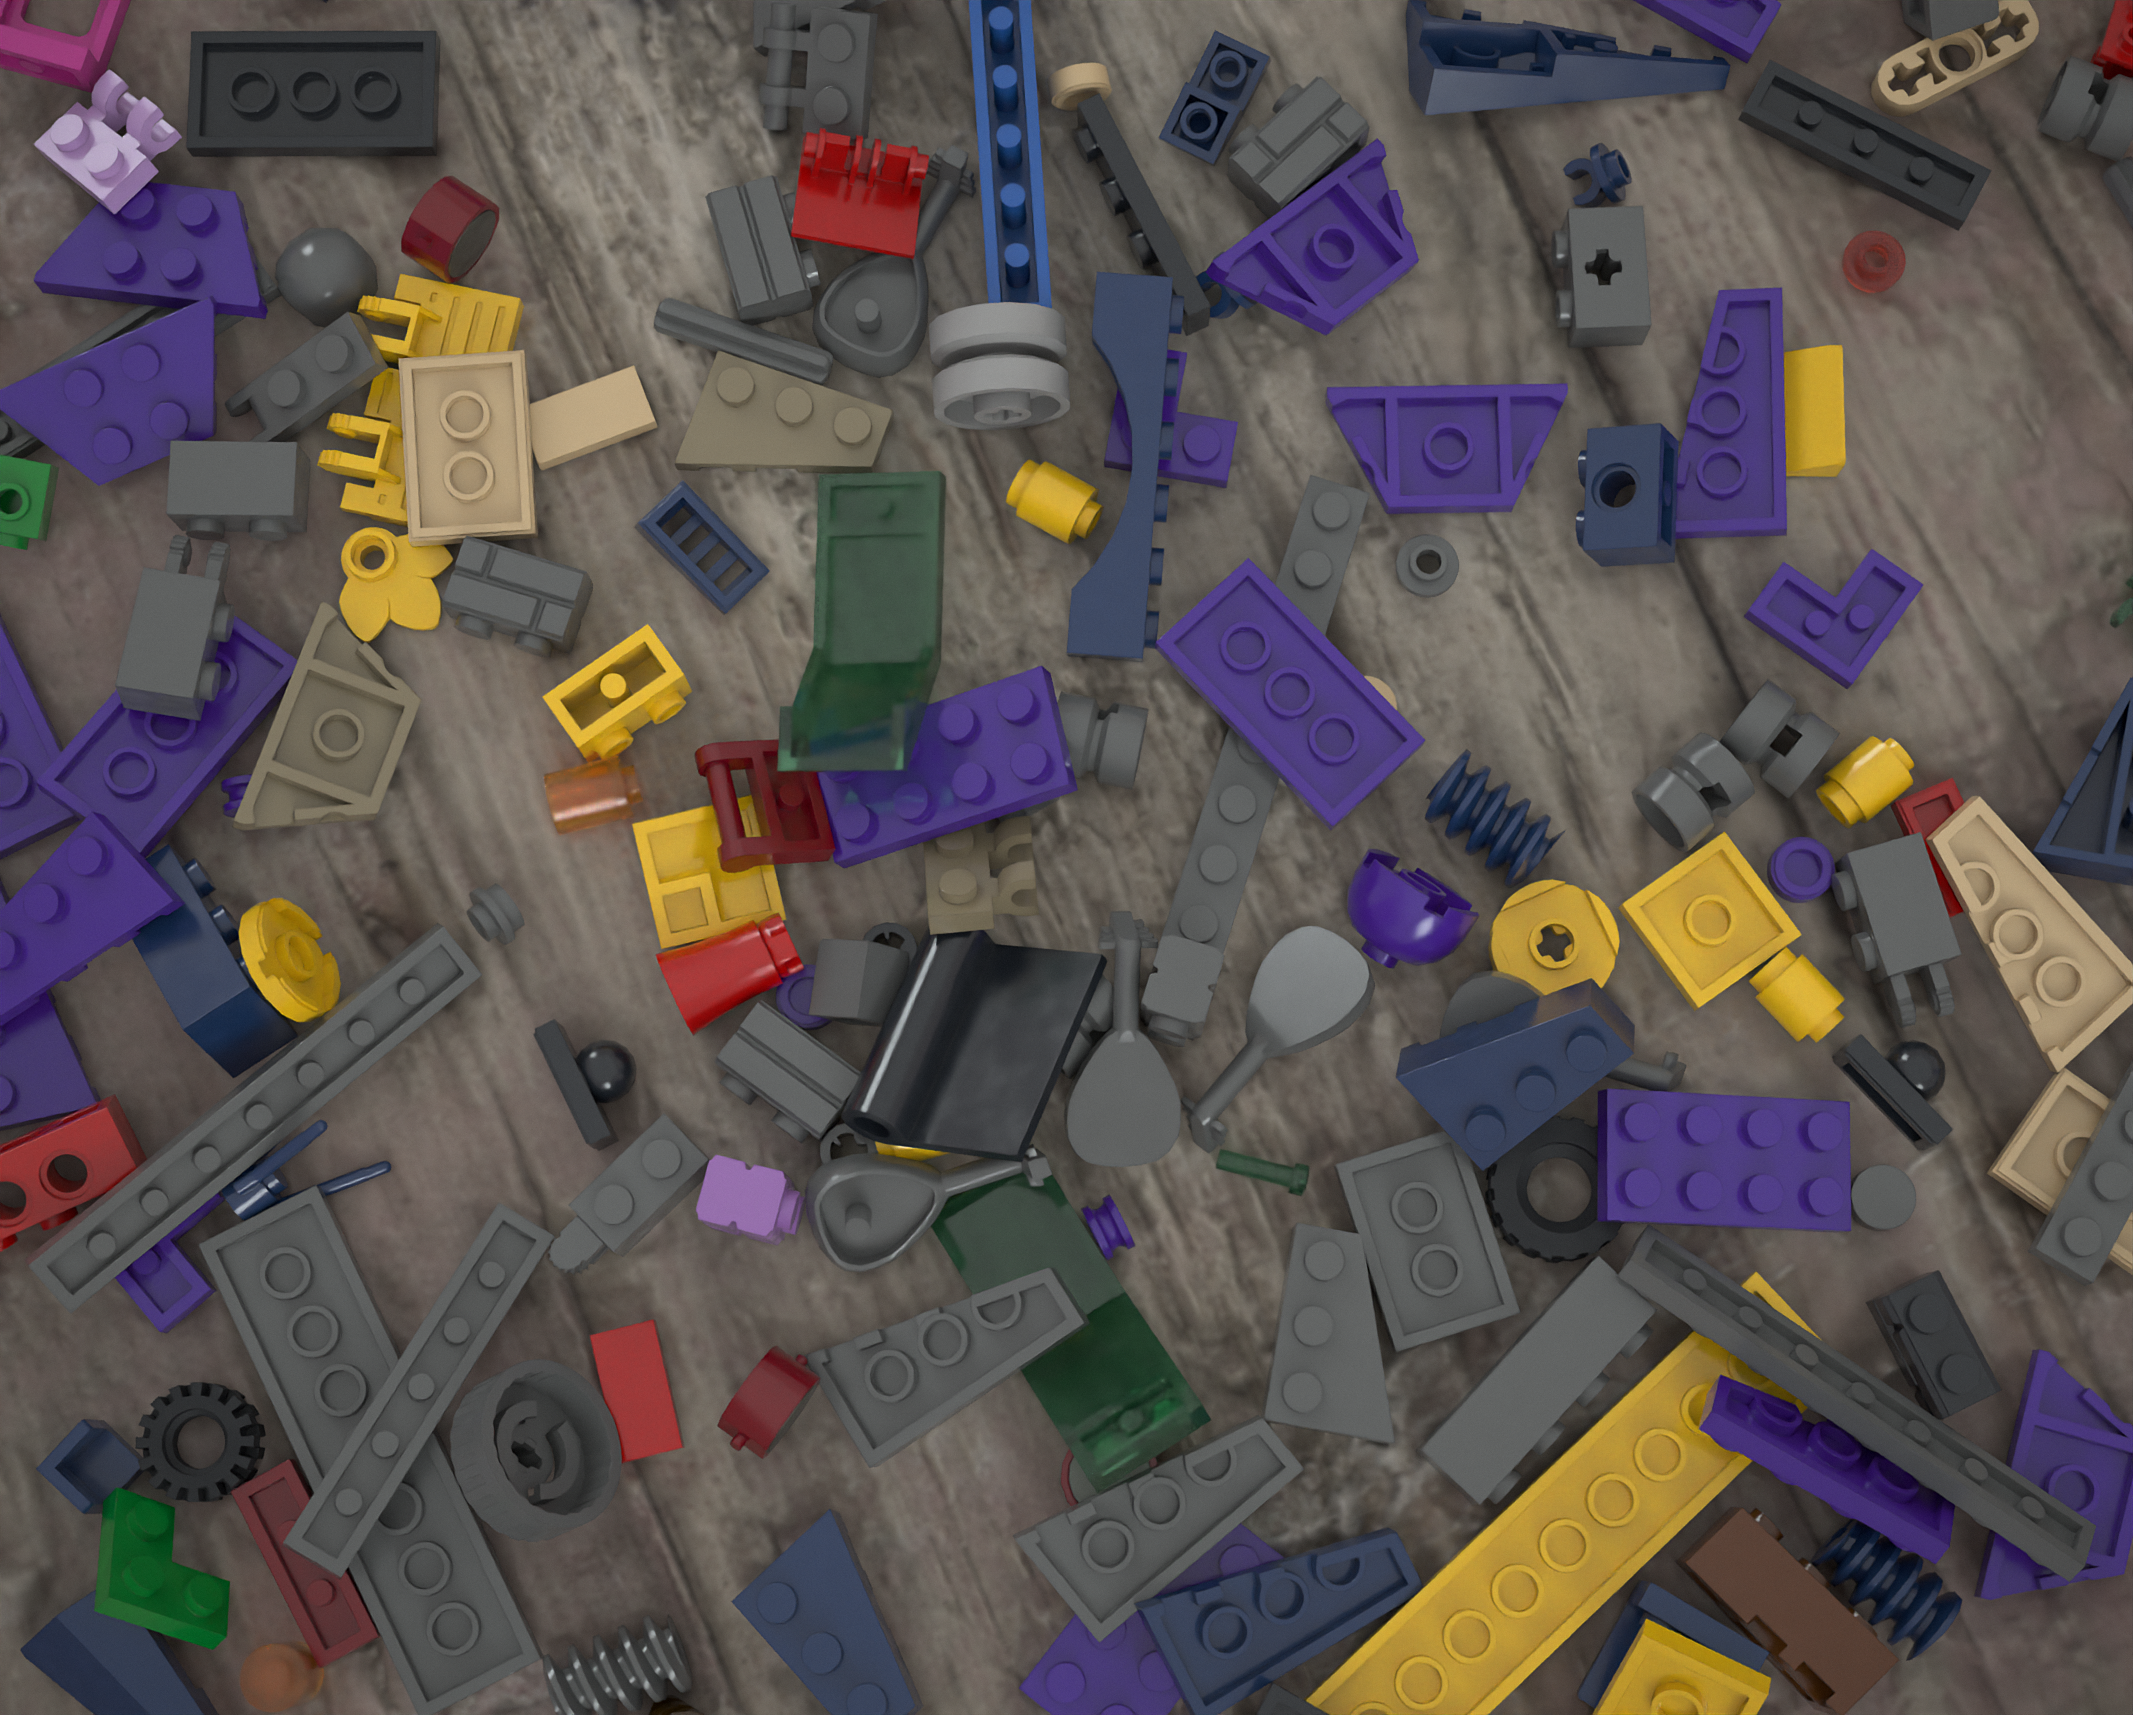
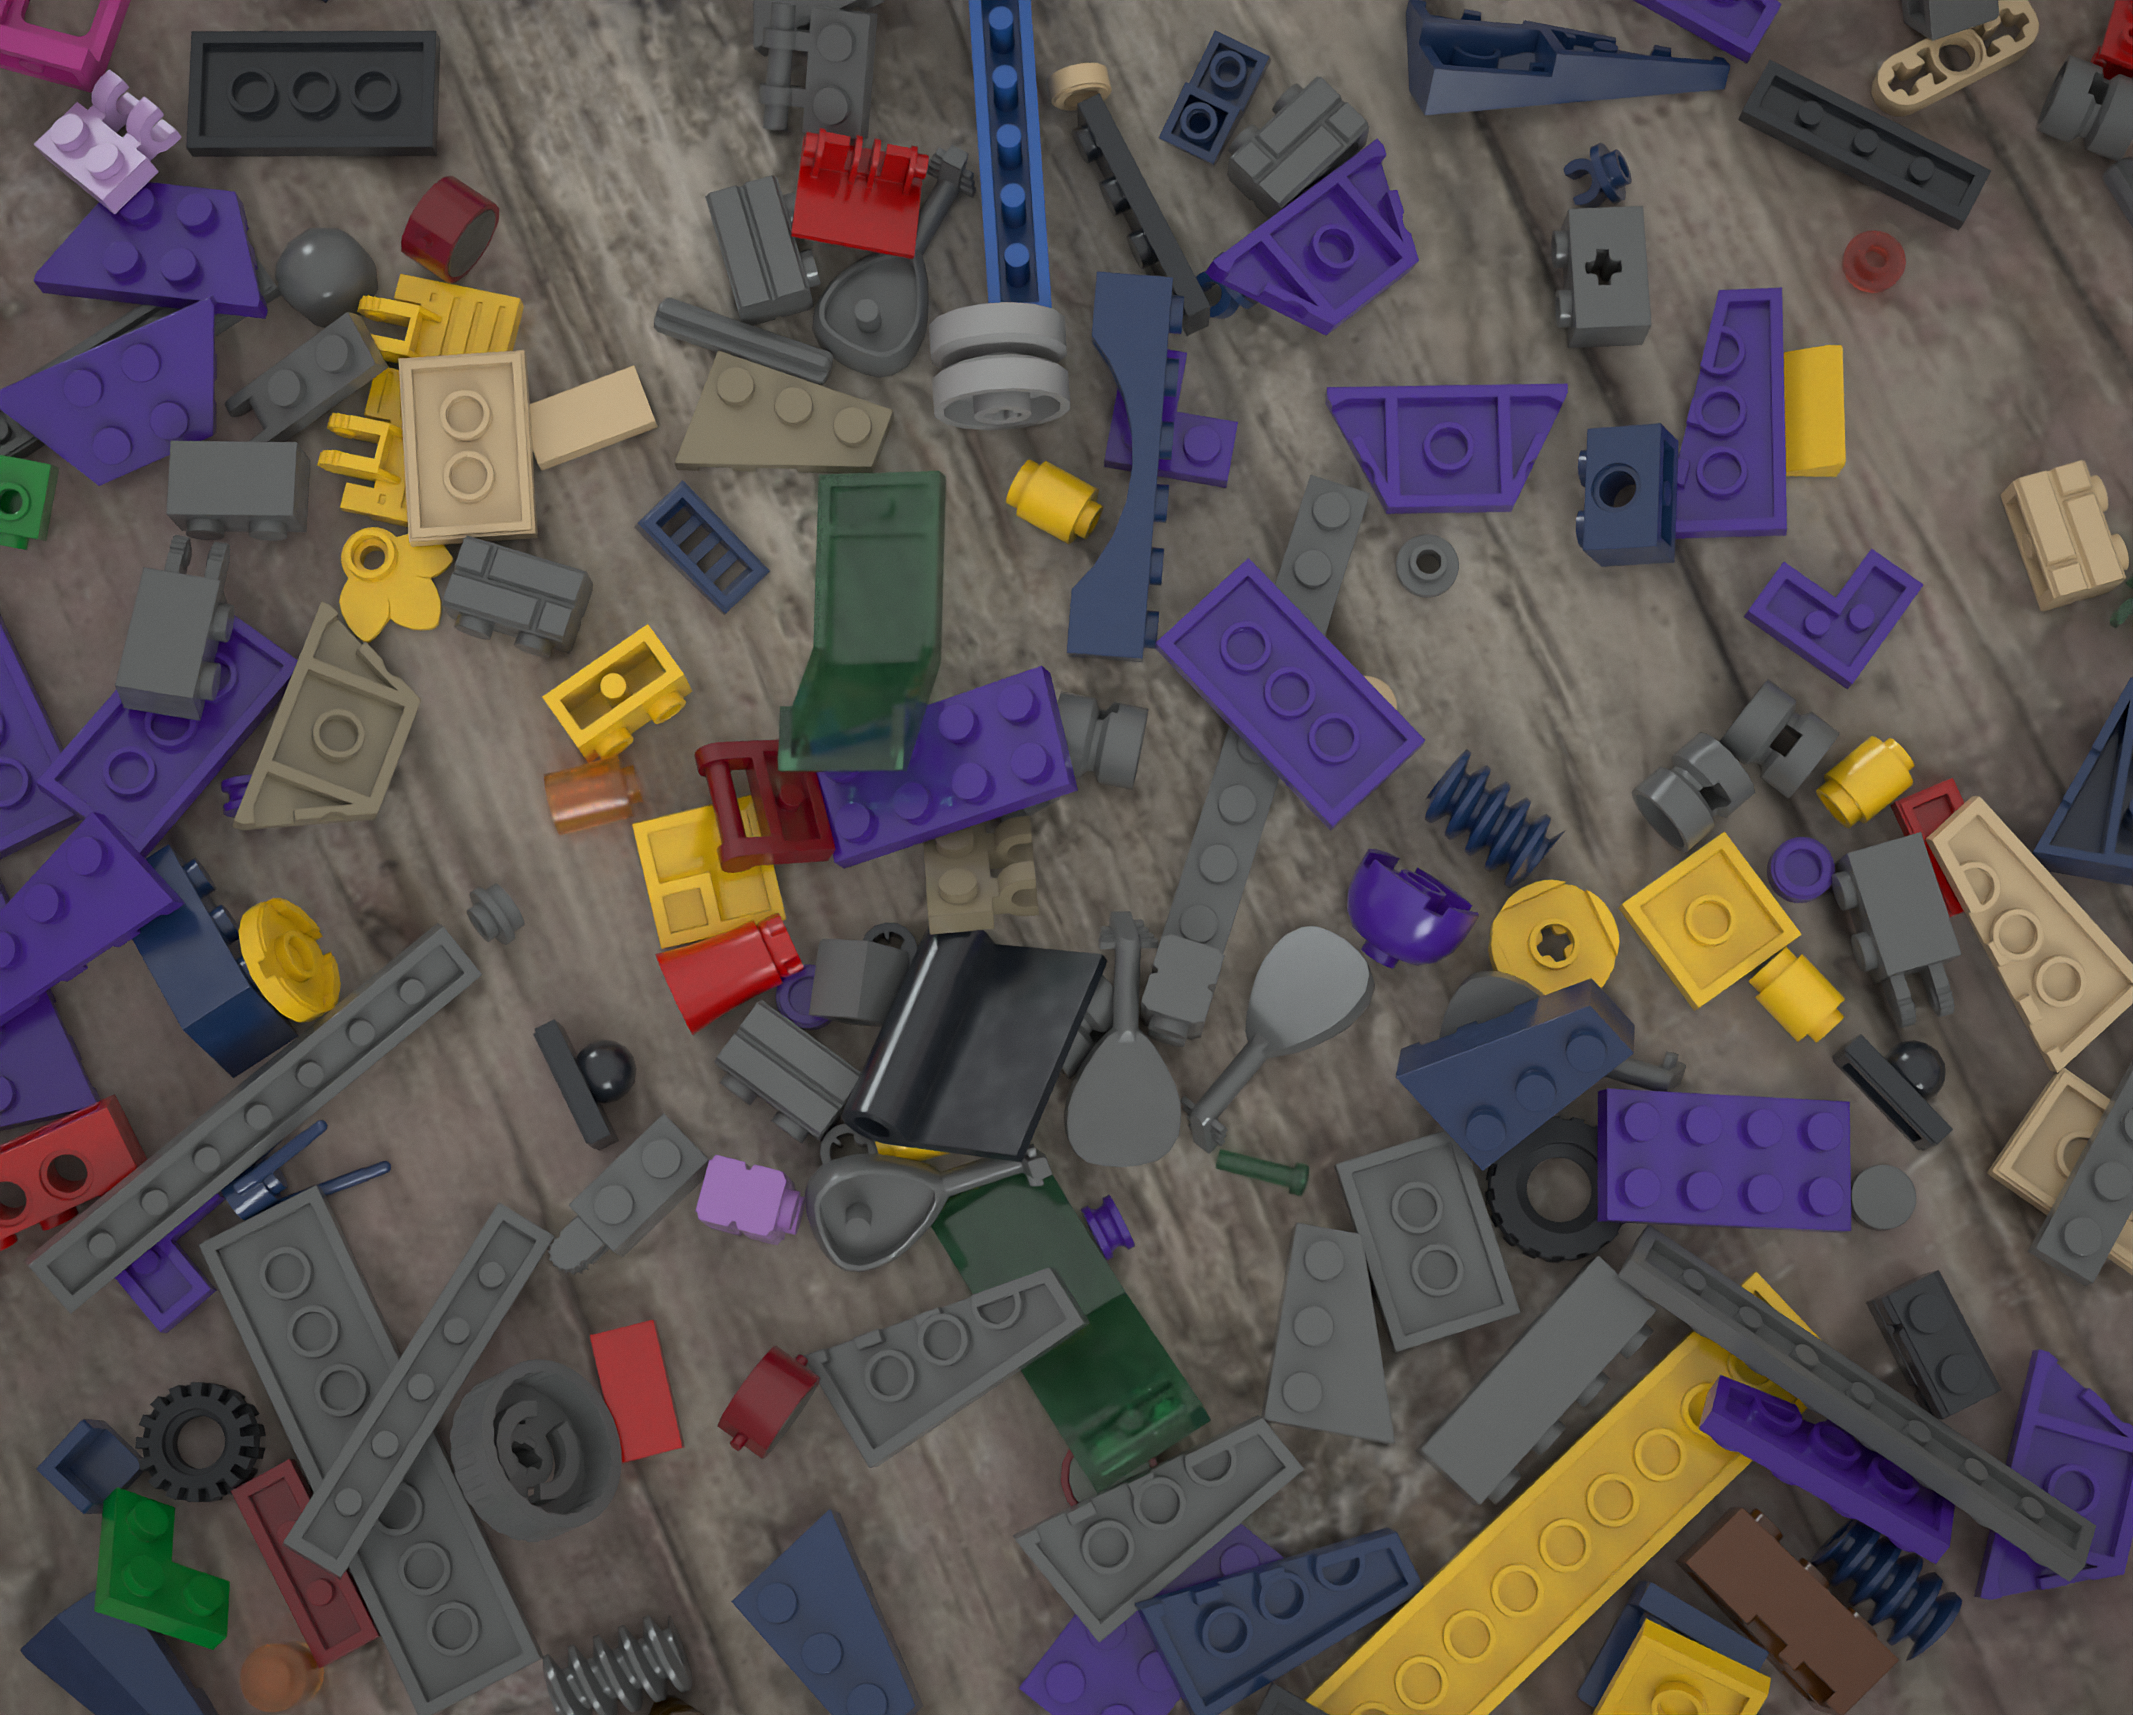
(2065, 535): none -> tan brick

